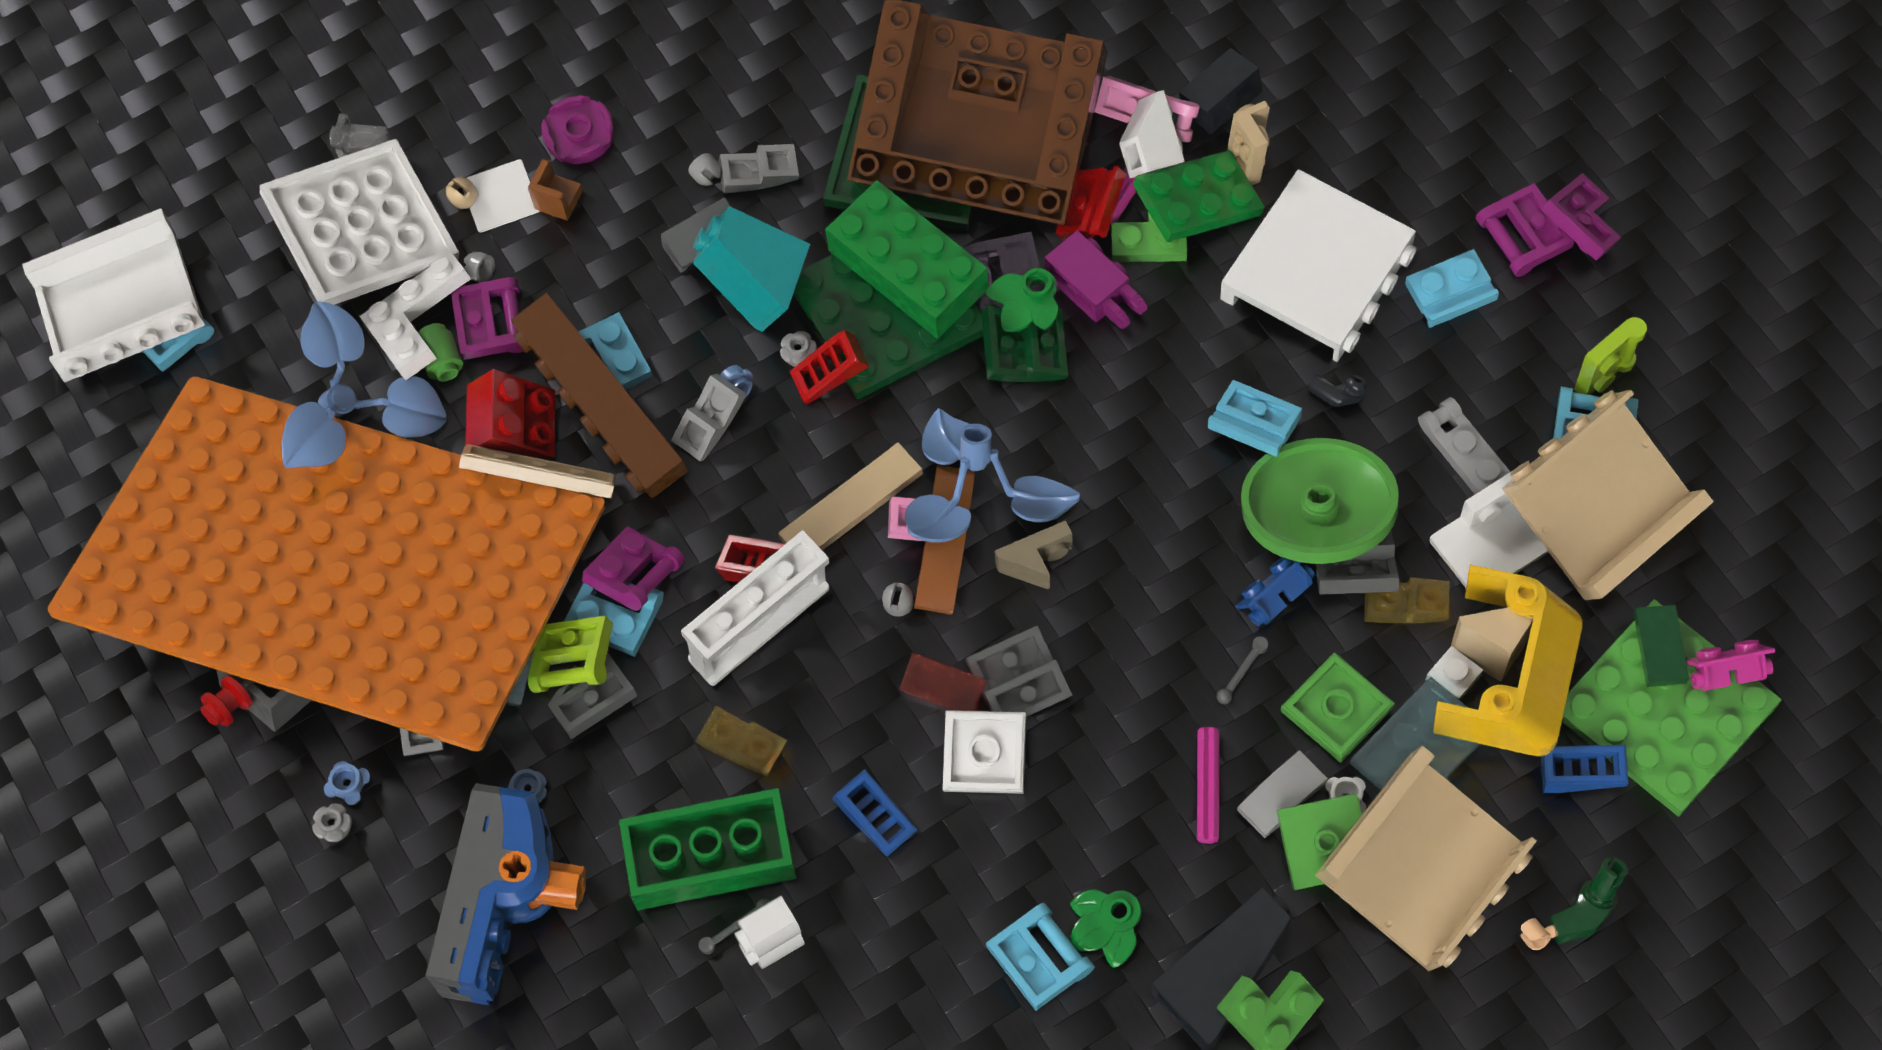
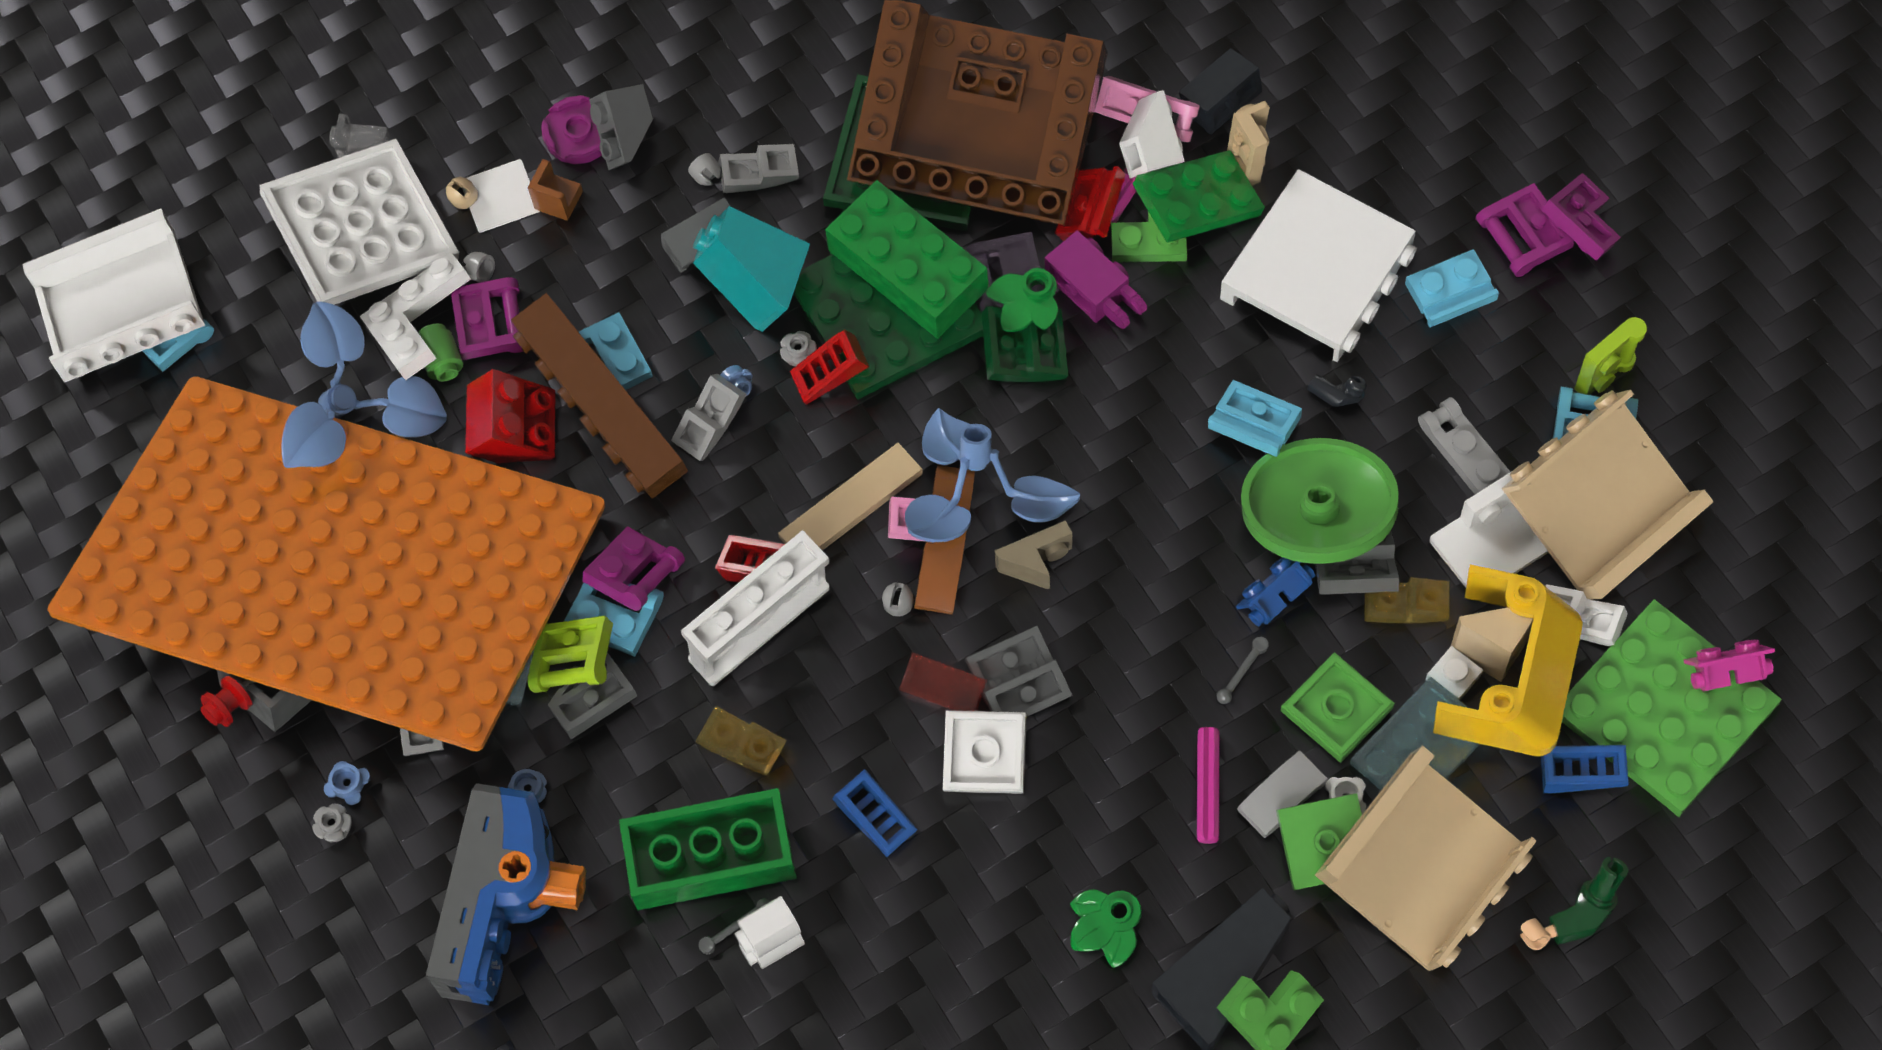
(537, 470): tan tile -> none
(622, 122): none -> dark grey slope
(1029, 964): medium azure plate -> none
(1600, 620): none -> white slope
(1661, 646): dark green tile -> none

